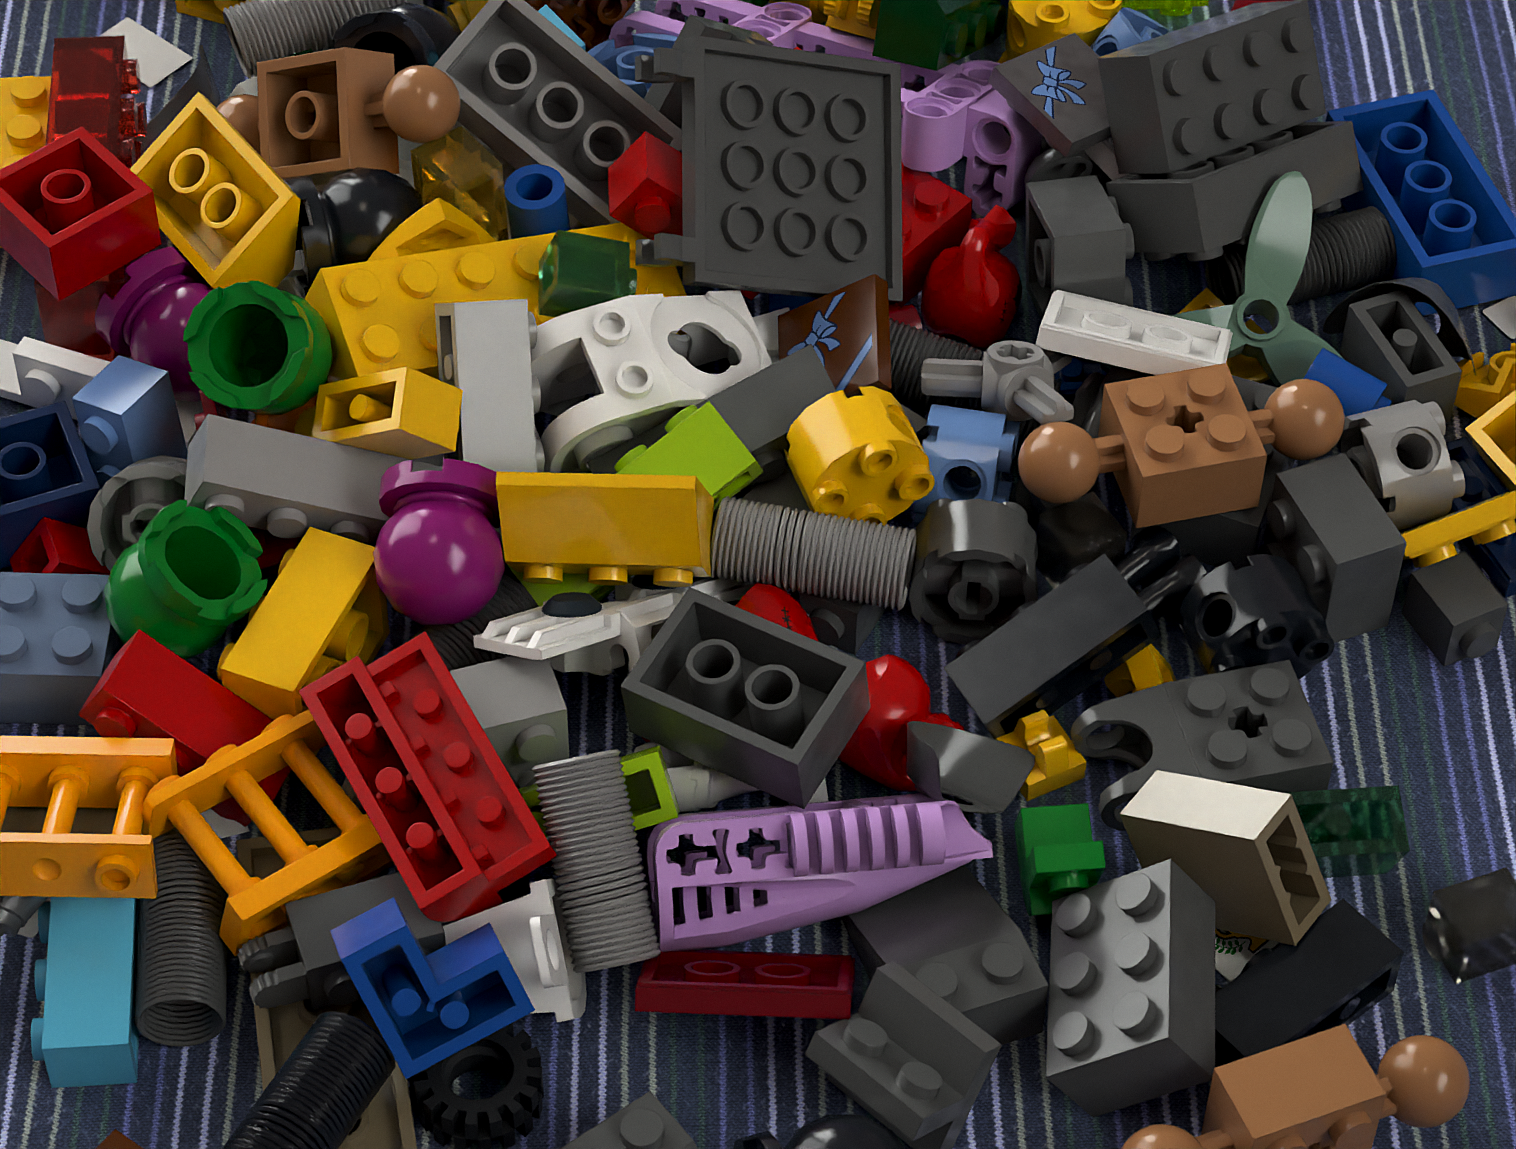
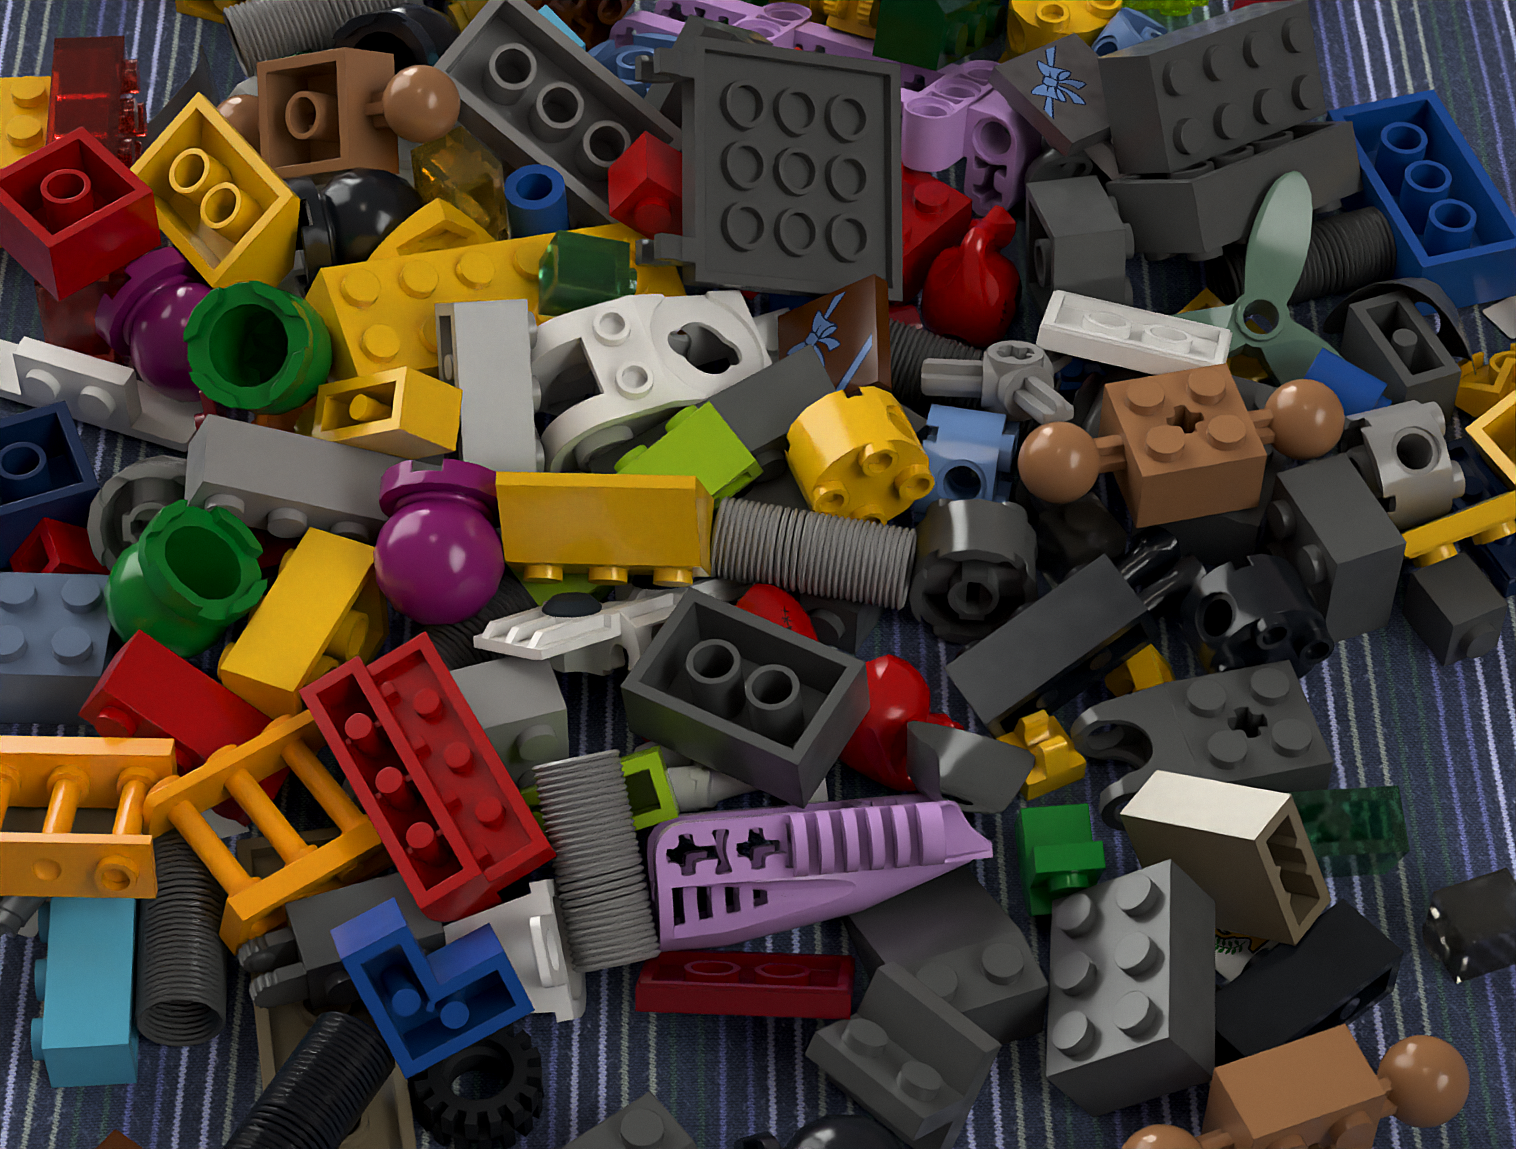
(128, 417): medium blue brick -> none
(155, 55): white sticker -> none

